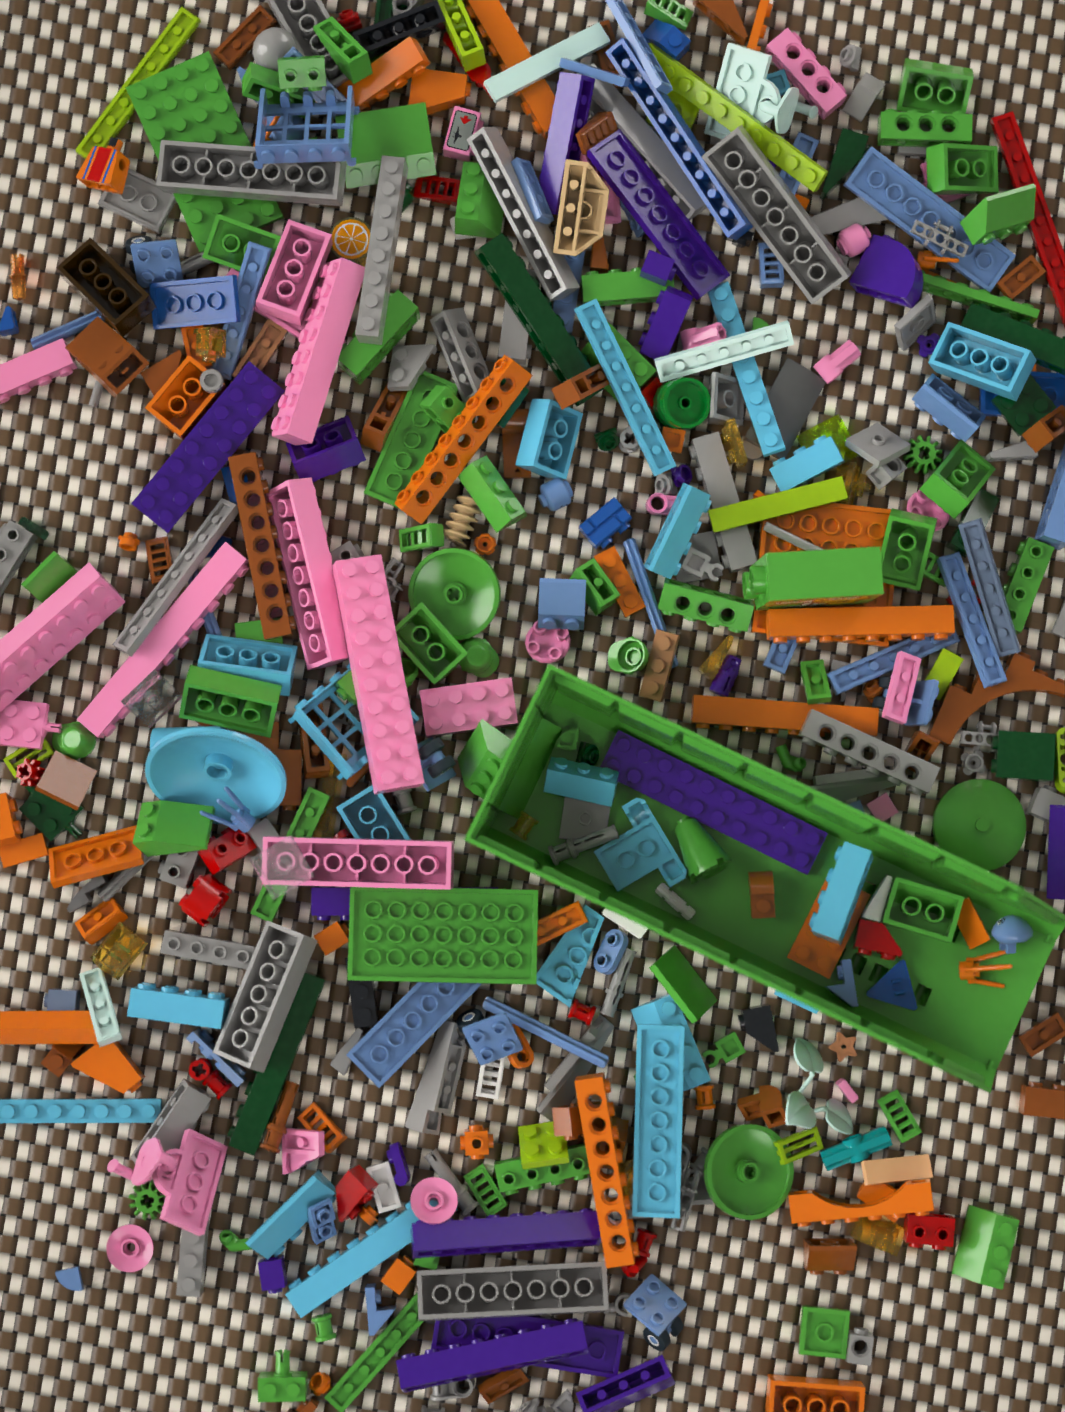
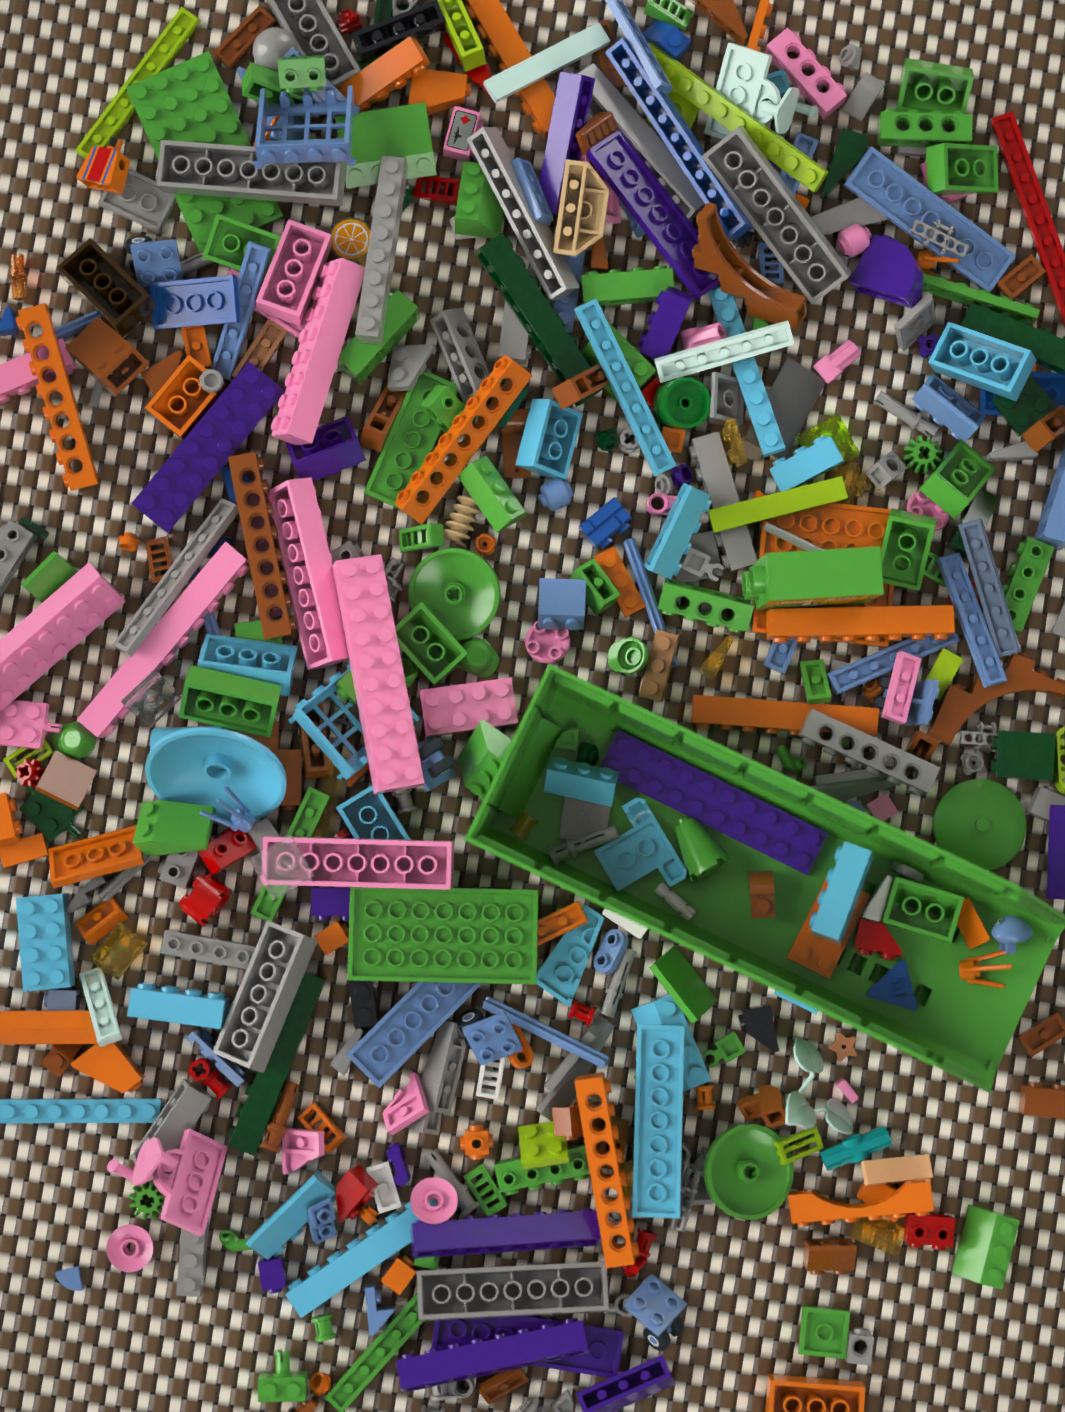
(26, 320): none -> orange brick
(45, 942): none -> medium azure brick
(210, 343): clear yellow brick -> none
(344, 49): bright green slope -> none
(406, 1106): none -> bright pink wing
(594, 72): medium blue tile -> none
(658, 268): dark purple brick -> none
(726, 676): dark purple hinge -> none
(738, 278): none -> dark orange arch
(847, 990): medium blue slope -> none
(877, 445): light grey plate -> none
(902, 1137): bright green slope -> none
(907, 871): none -> light grey tile
(910, 417): none -> light grey pin
(1001, 215): bright green slope -> none

